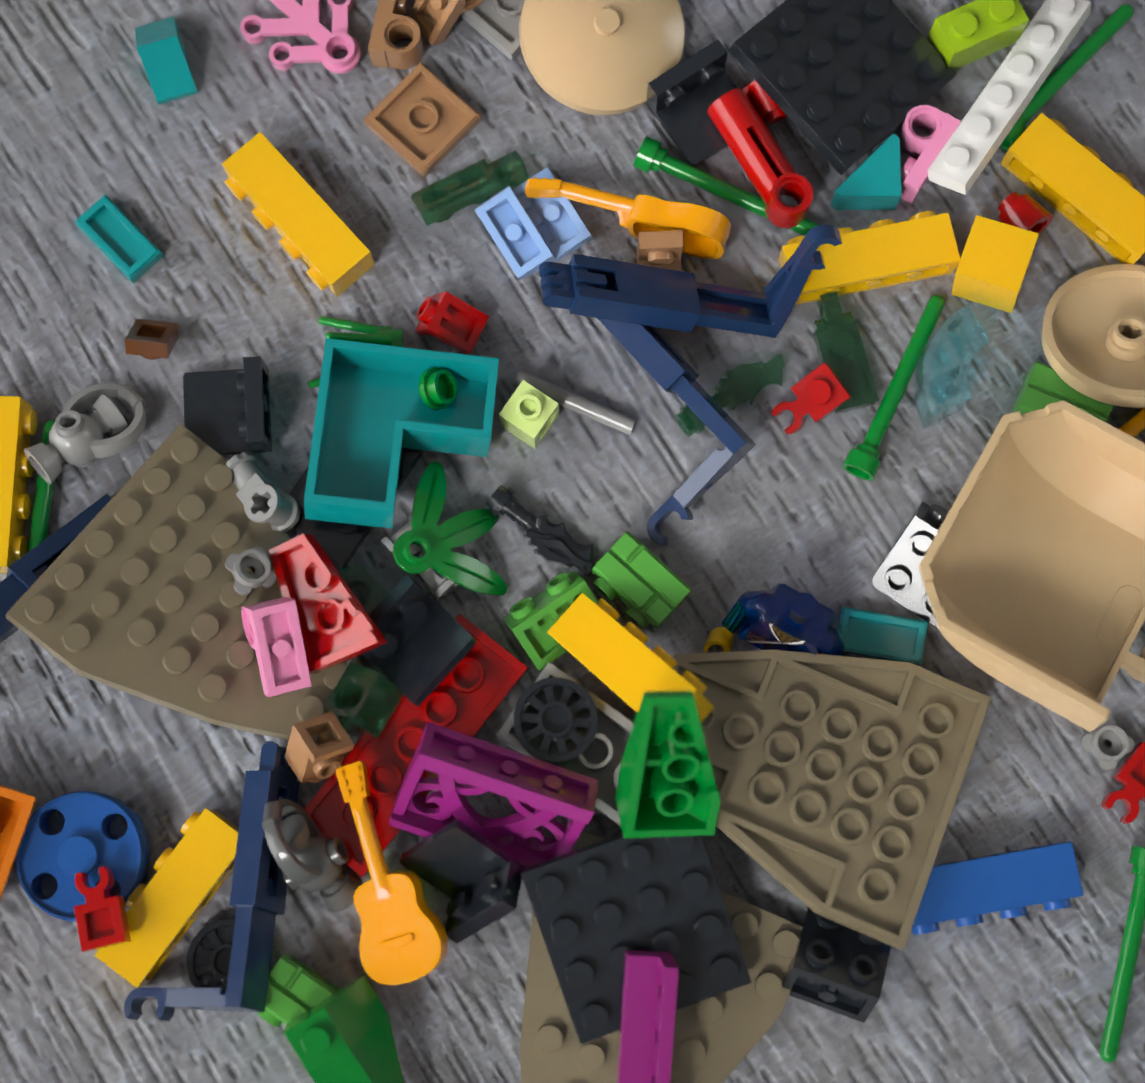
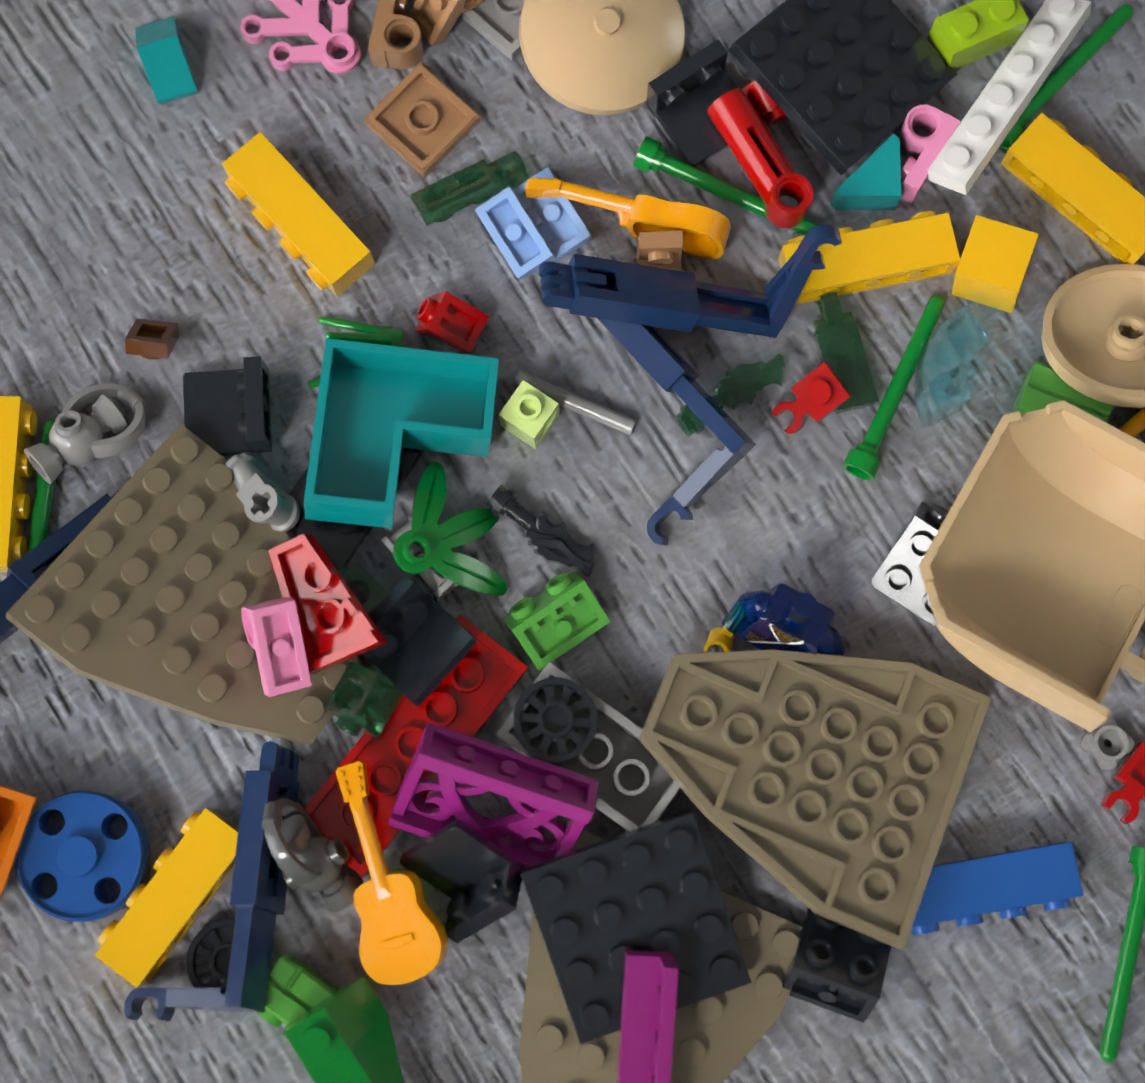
(103, 918): red plate -> none
(119, 239): teal tile -> none
(258, 560): light grey plate -> none
(317, 759): medium nougat brick -> none
(437, 388): green plate -> none
(619, 654): yellow brick -> none
(639, 582): bright green brick -> none
(666, 771): green wedge -> none
(882, 635): teal tile -> none
(1024, 213): red hat -> none

